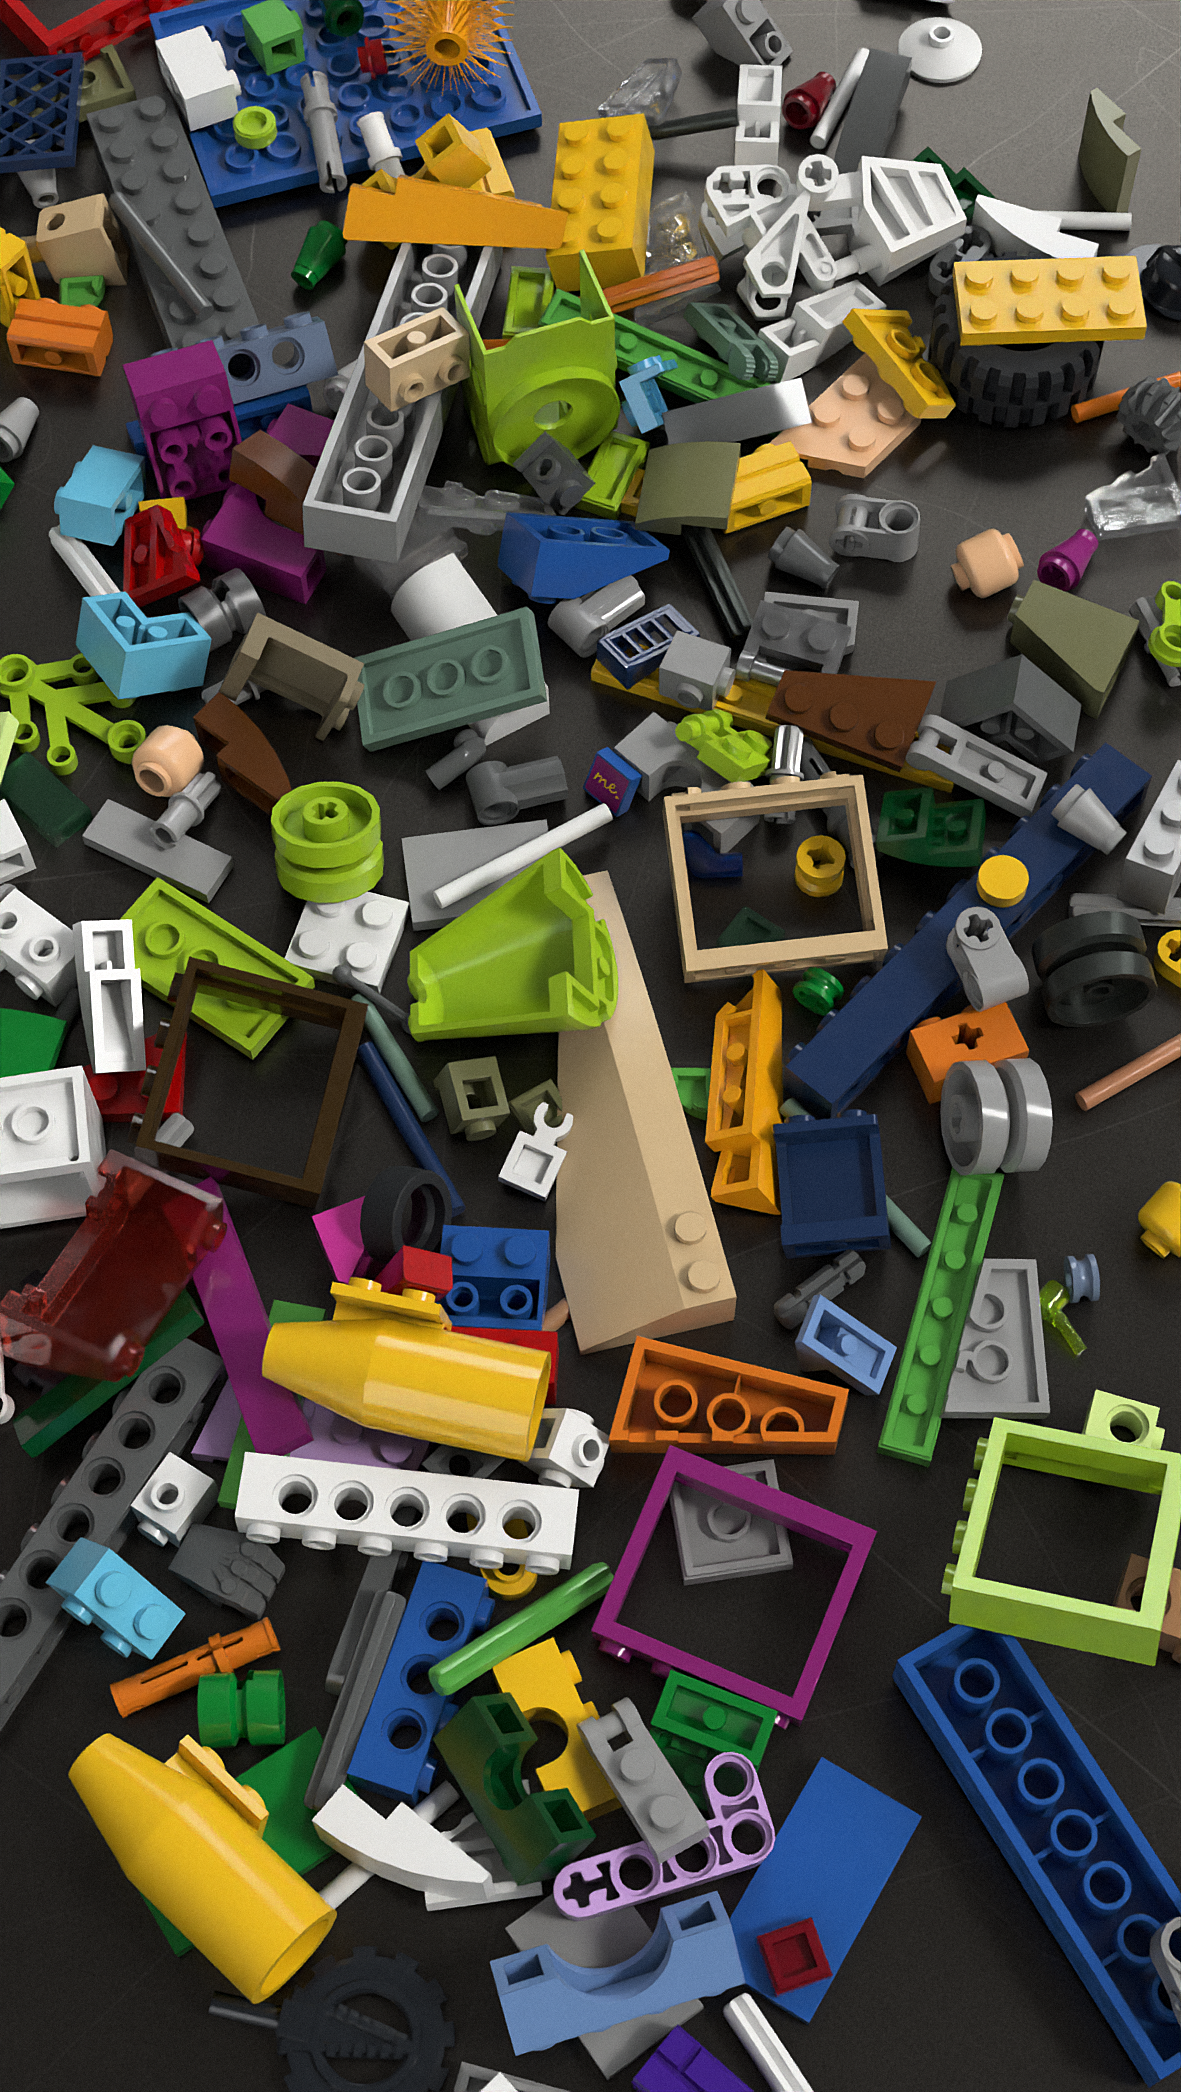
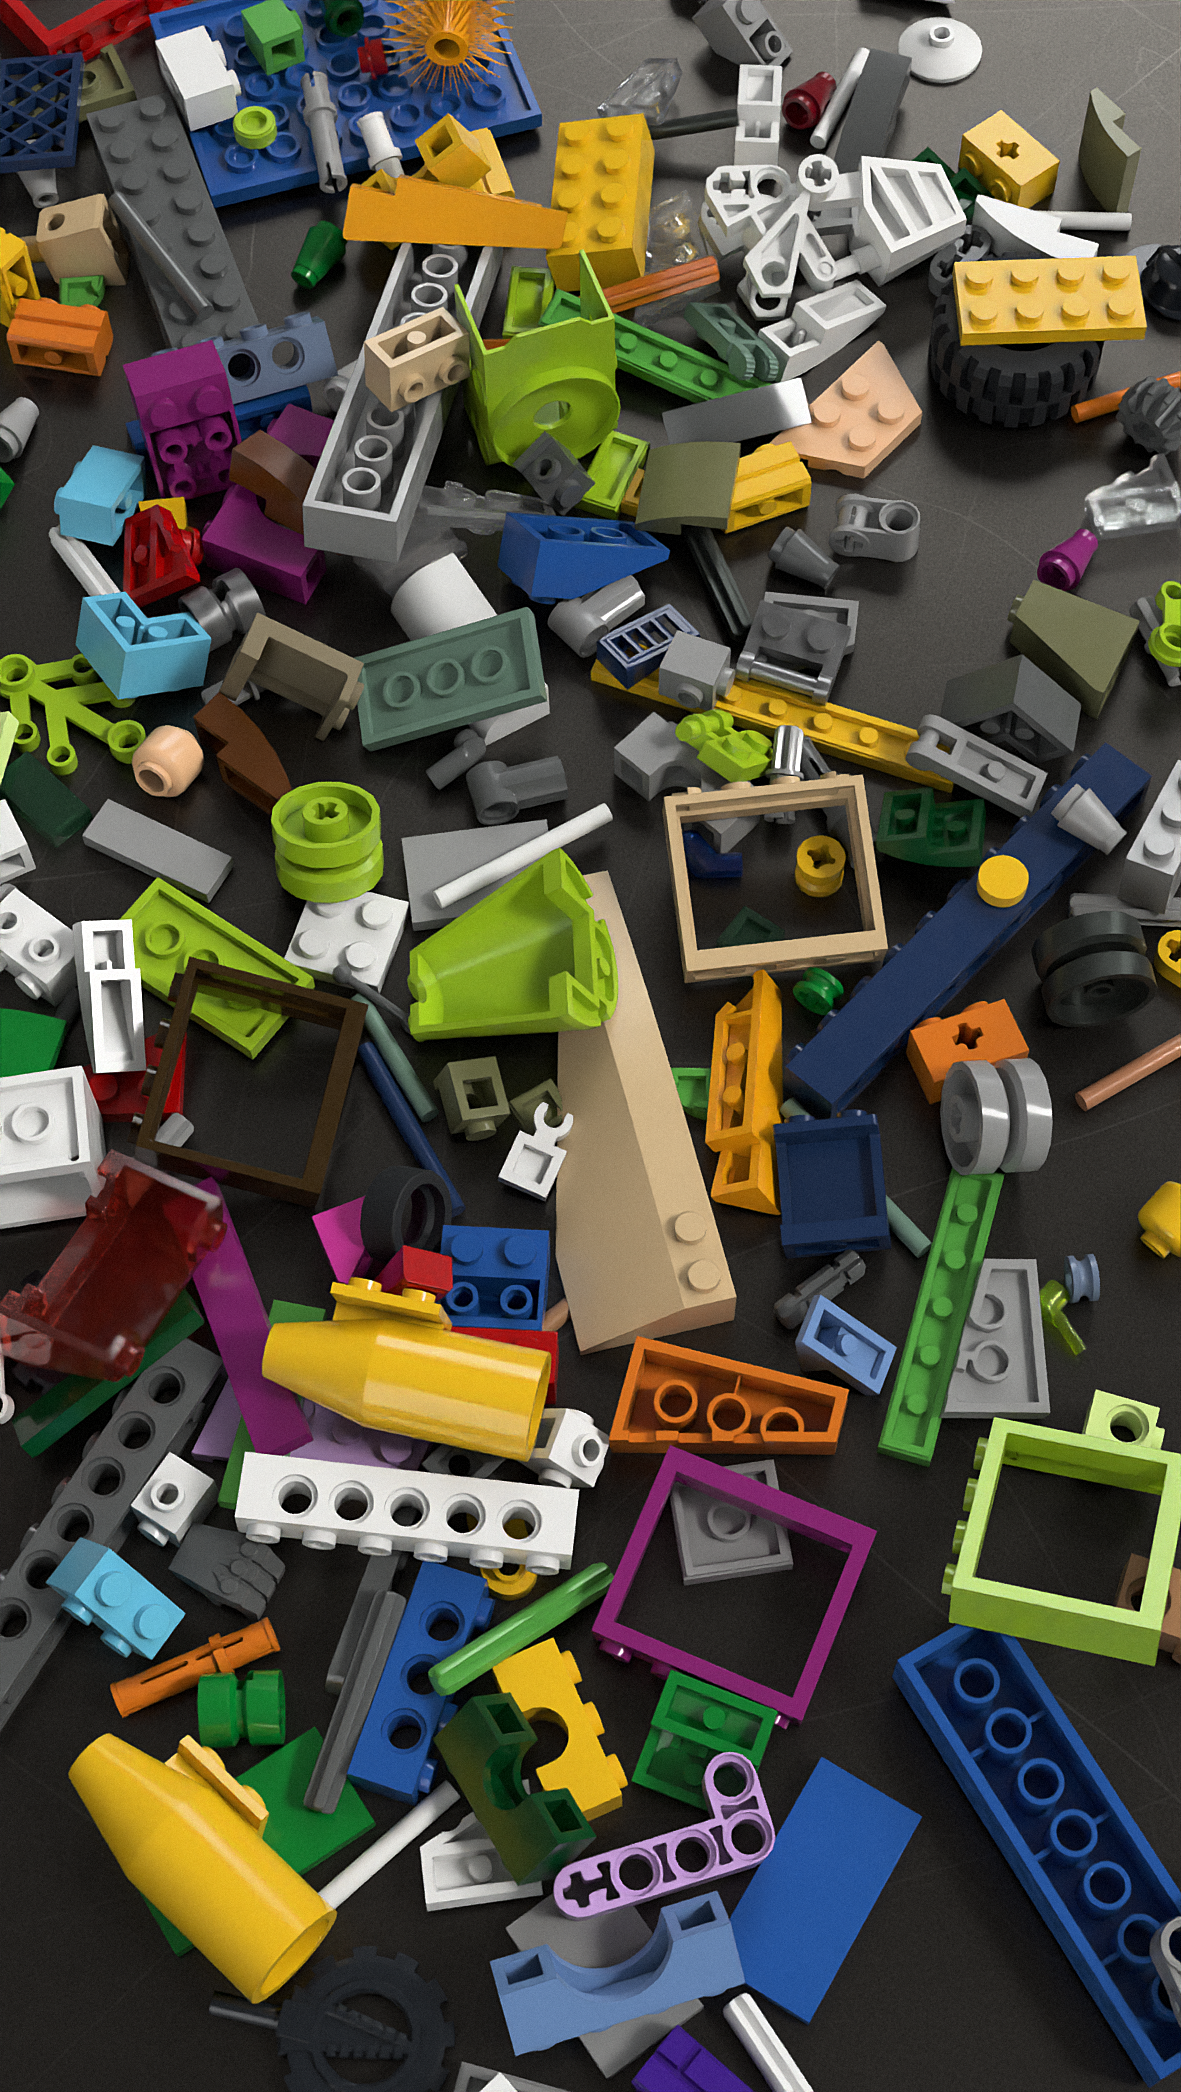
(185, 810): light grey axle -> none
(400, 1848): white slope -> none
(612, 781): tile -> none
(644, 399): dark azure bracket -> none
(644, 1782): light grey plate -> none
(793, 1957): dark red tile -> none
(854, 712): reddish brown wing -> none
(900, 361): yellow wing -> none
(987, 563): light nougat head -> none
(989, 967): light grey piece -> none
(1009, 161): none -> yellow brick

